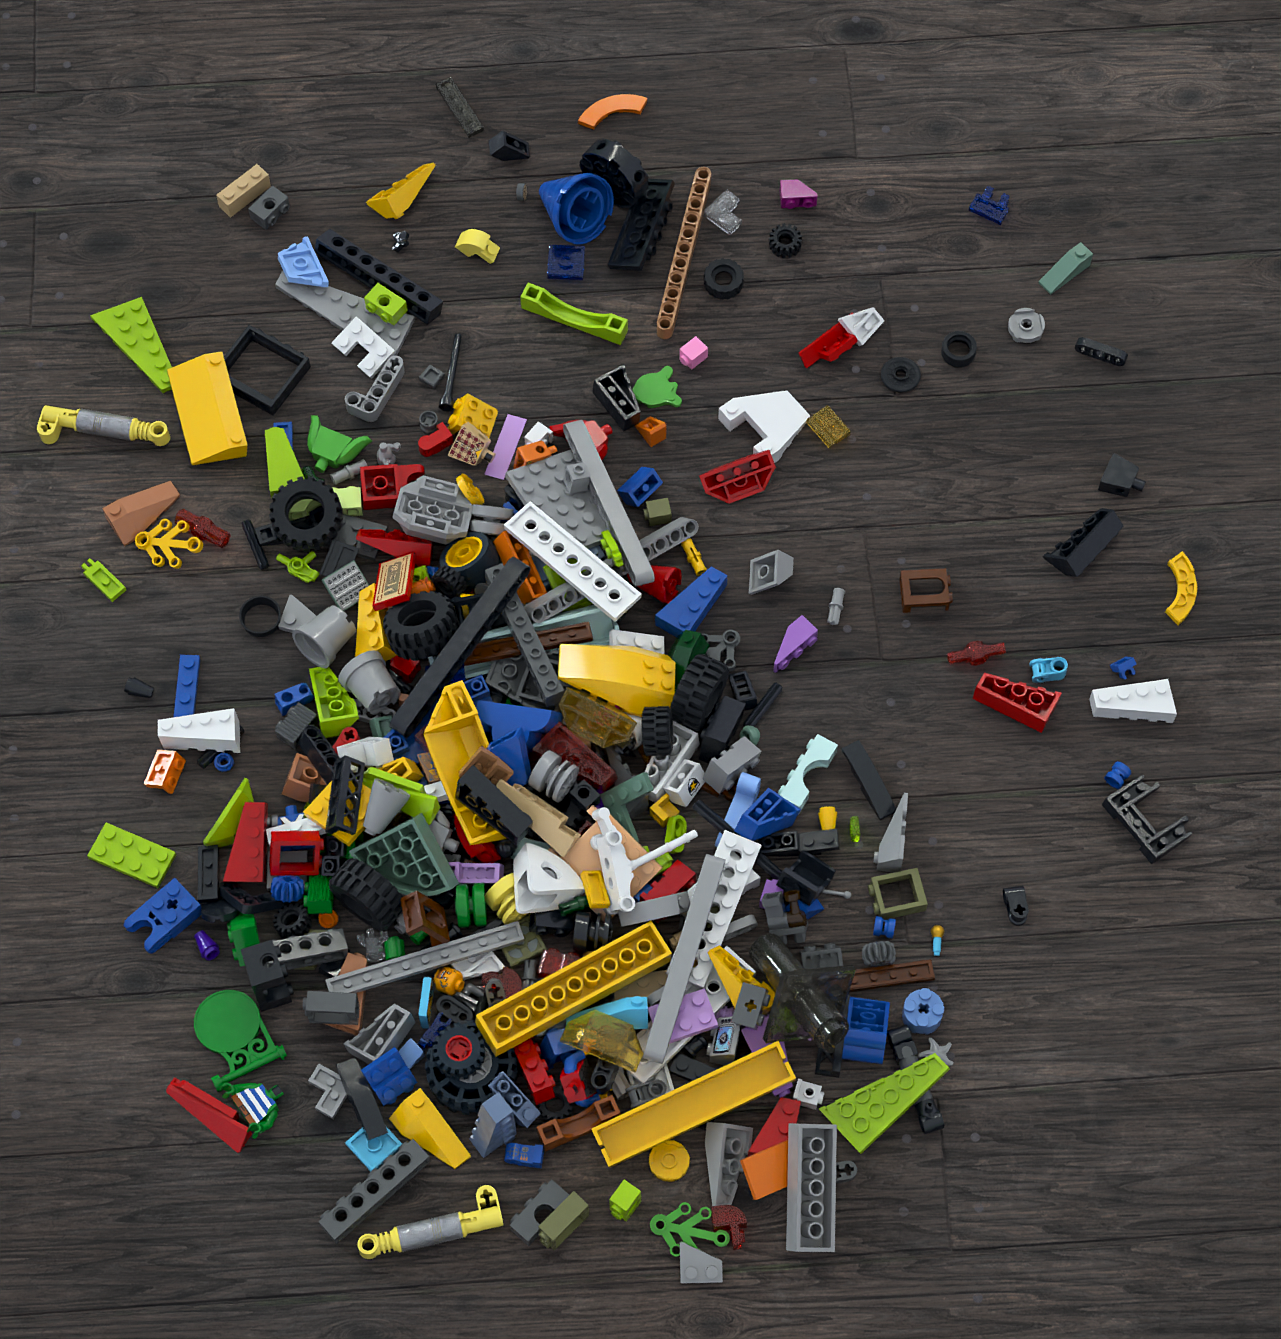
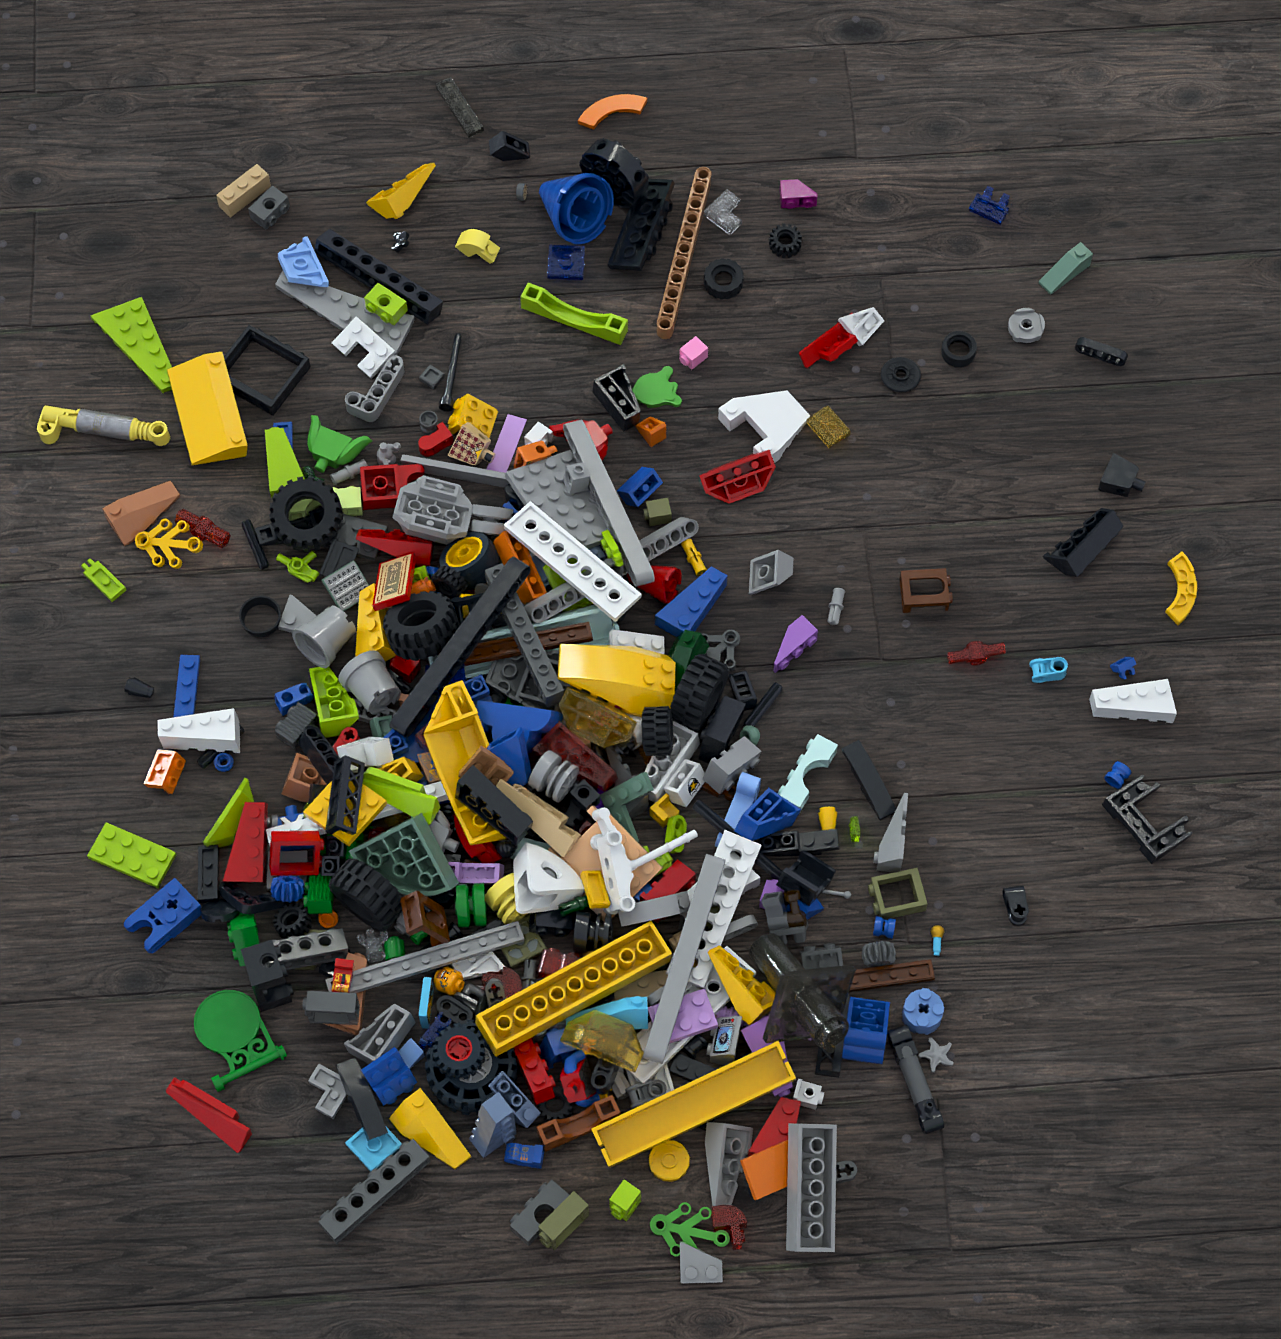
(207, 947): dark purple cone -> none
(255, 1104): torso -> none
(343, 975): none -> red leg
(383, 806): light grey cone -> none
(438, 1230): piece -> none
(458, 471): none -> light grey tile
(471, 493): yellow tile -> none
(742, 1014): dark grey brick -> none
(877, 1106): lime wing -> none
(1016, 700): red wedge -> none

